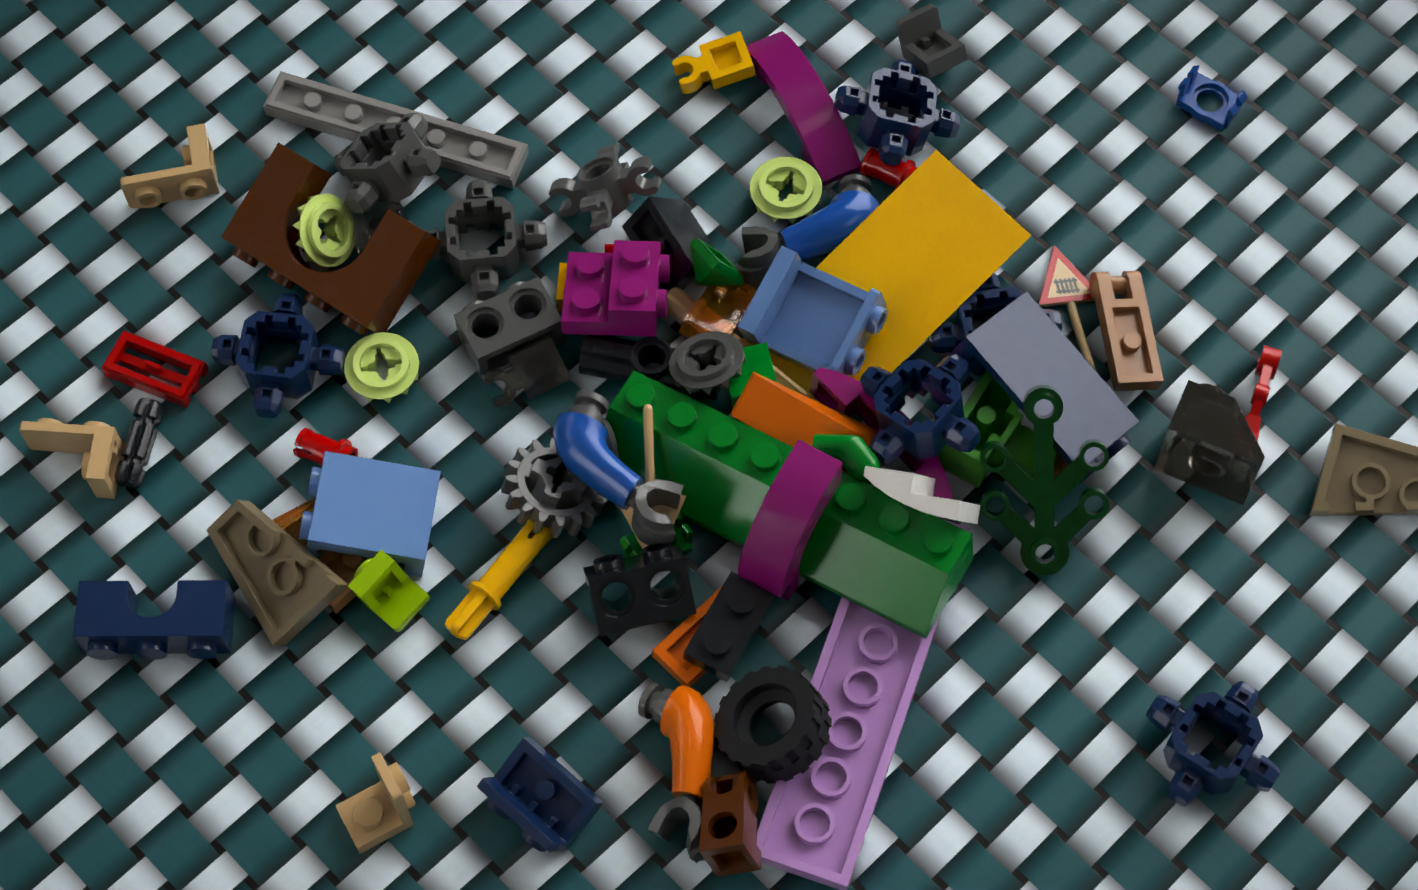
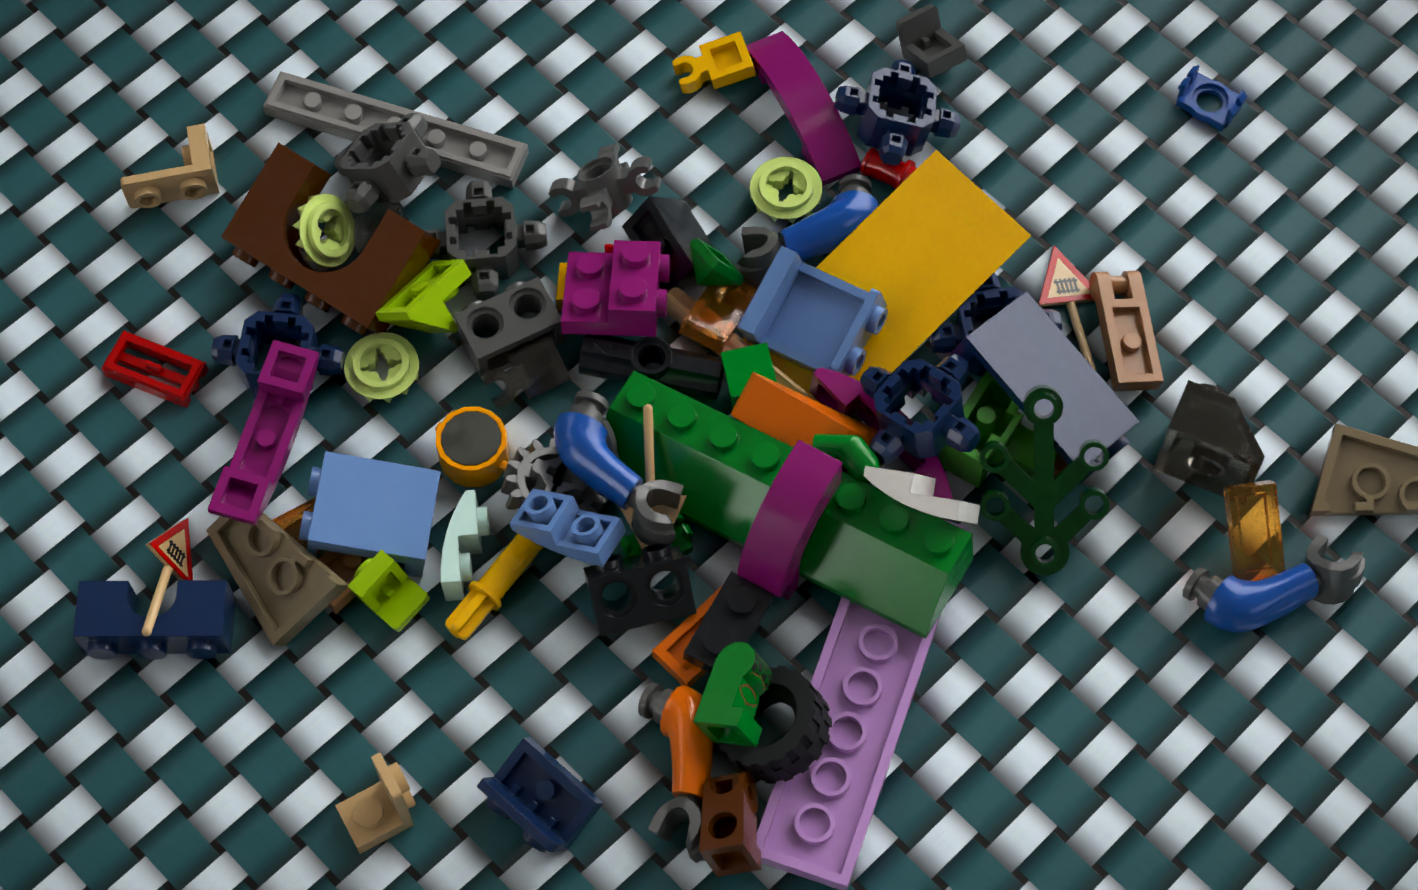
(95, 439): tan bracket -> none
(139, 443): black axle -> none
(175, 553): none -> piece
(268, 434): none -> magenta slope
(315, 445): red pin -> none
(422, 300): none -> lime slope
(462, 540): none -> light aqua slope
(472, 446): none -> piece
(560, 526): none -> medium blue slope
(701, 350): dark grey gear -> none
(733, 696): none -> green leg
(1231, 714): dark blue piece -> none
(1248, 605): none -> piece
(1254, 530): none -> clear orange tile
(1266, 370): red piece -> none

